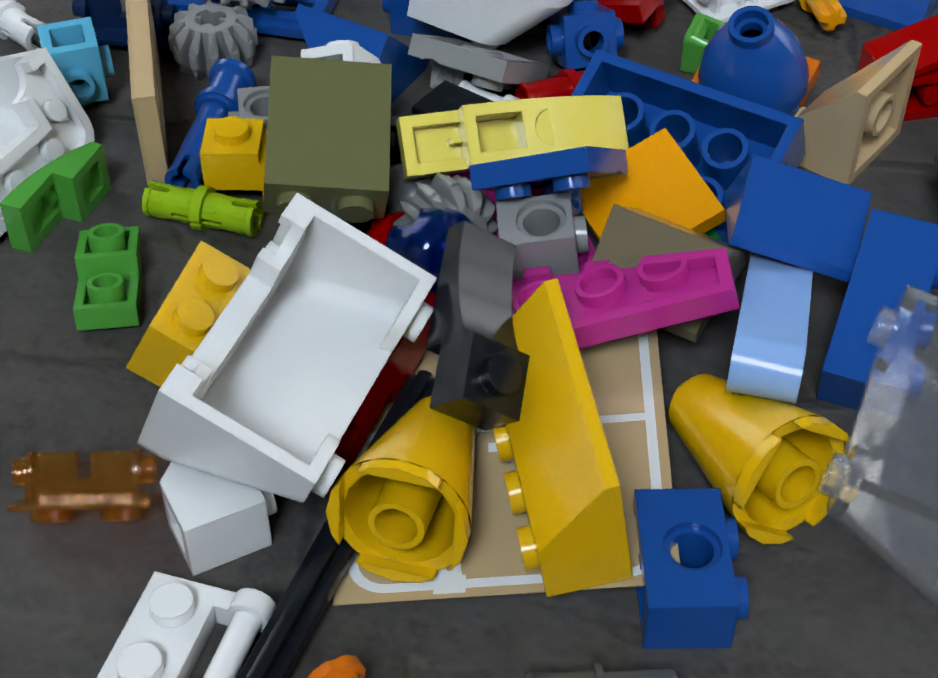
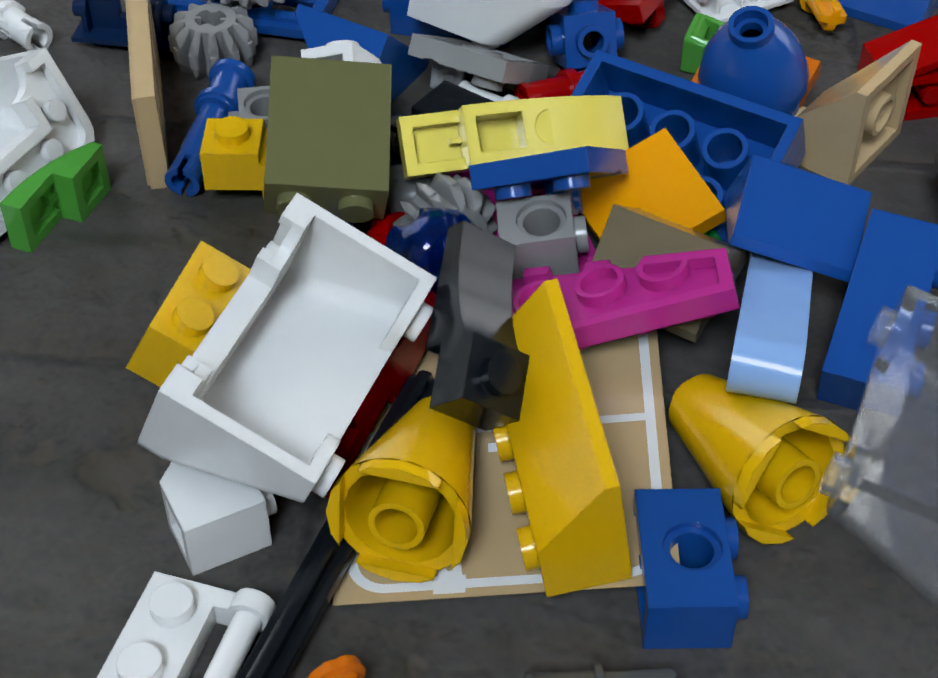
(56, 489): clear orange hinge -> none
(79, 57): medium azure brick -> none
(108, 277): bright green slope -> none
(202, 208): lime pin -> none

